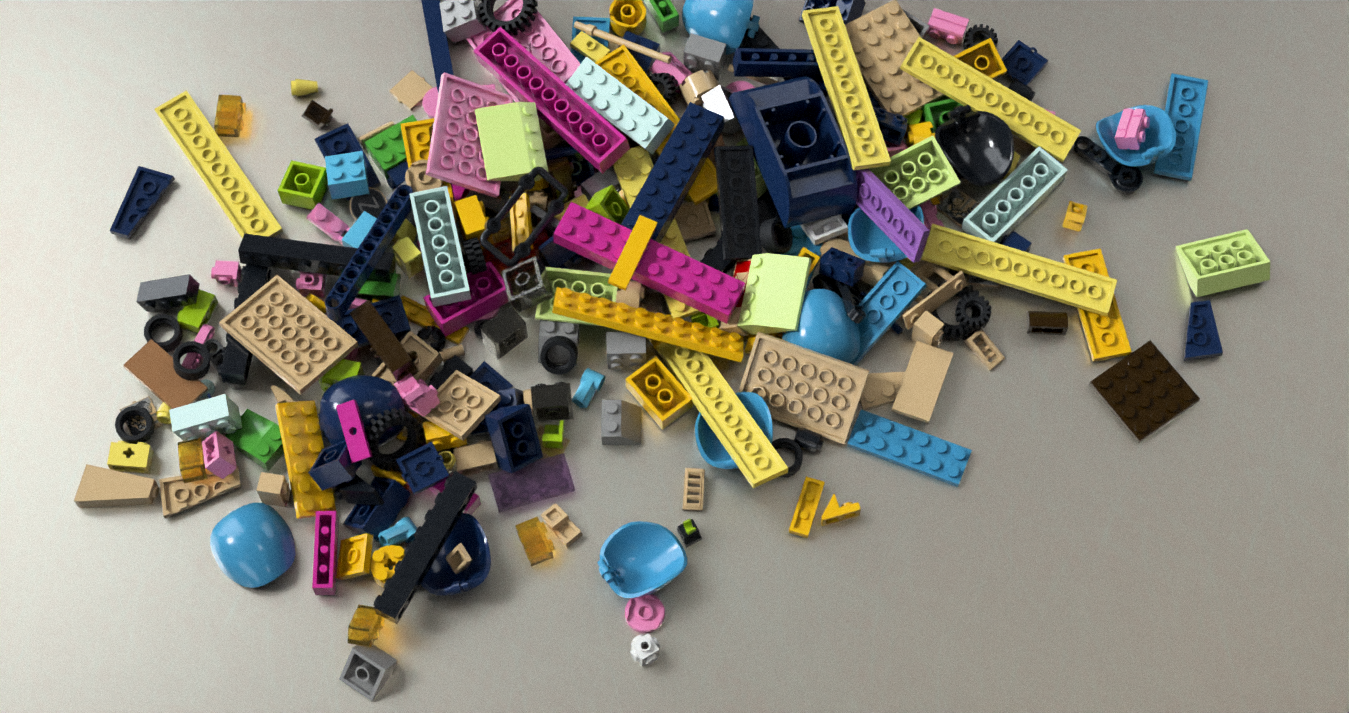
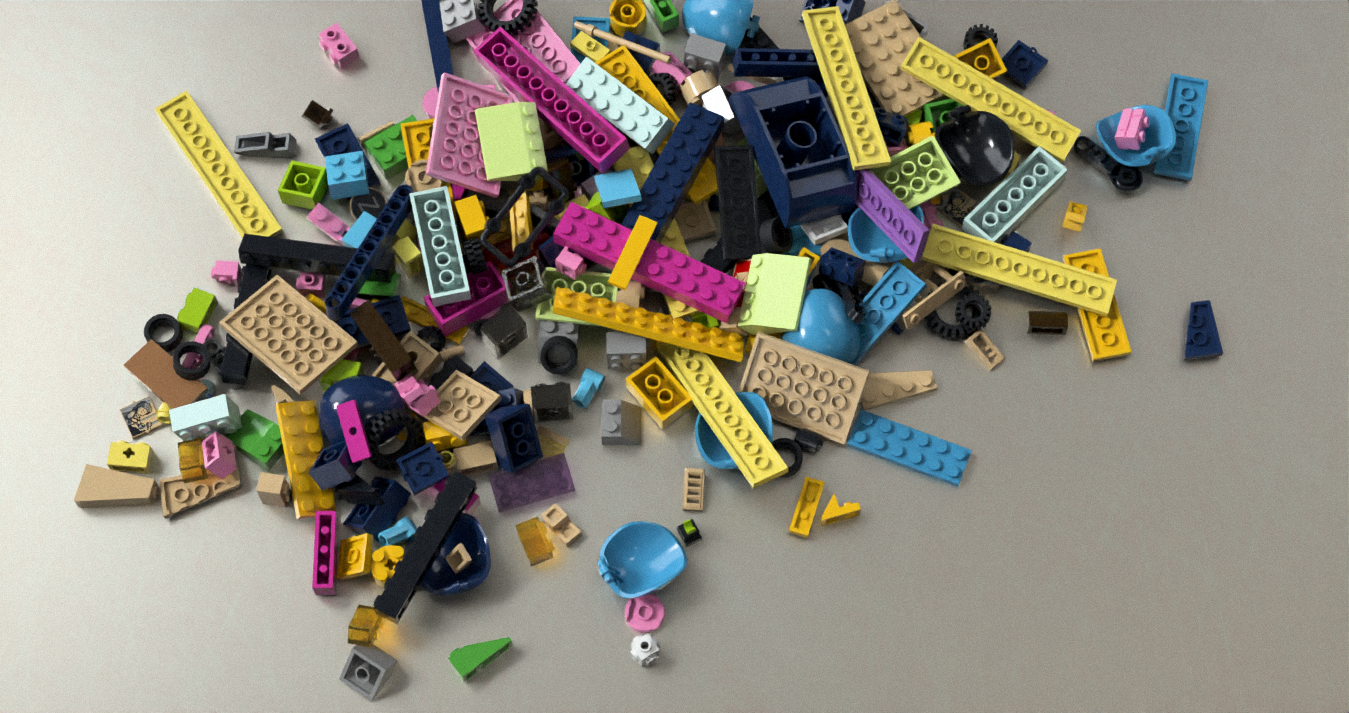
(126, 414): black tyre -> none
(140, 198): dark blue wing -> none
(168, 293): brick -> none
(229, 116): clear yellow brick -> none
(253, 545): dark azure piece -> none
(265, 145): none -> dark grey slope
(303, 87): light yellow cone -> none
(338, 45): none -> bright pink brick
(395, 475): yellow slope -> none
(396, 175): dark blue brick -> none
(410, 90): tan piece -> none
(475, 657): none -> bright green slope
(553, 435): lime panel -> none
(570, 264): none -> bright pink brick
(617, 188): none -> medium azure tile
(922, 382): tan tile -> none
(928, 330): tan brick -> none
(947, 26): bright pink brick -> none
(1022, 90): black brick -> none
(1144, 391): dark brown plate -> none
(1223, 263): yellowish green slope -> none

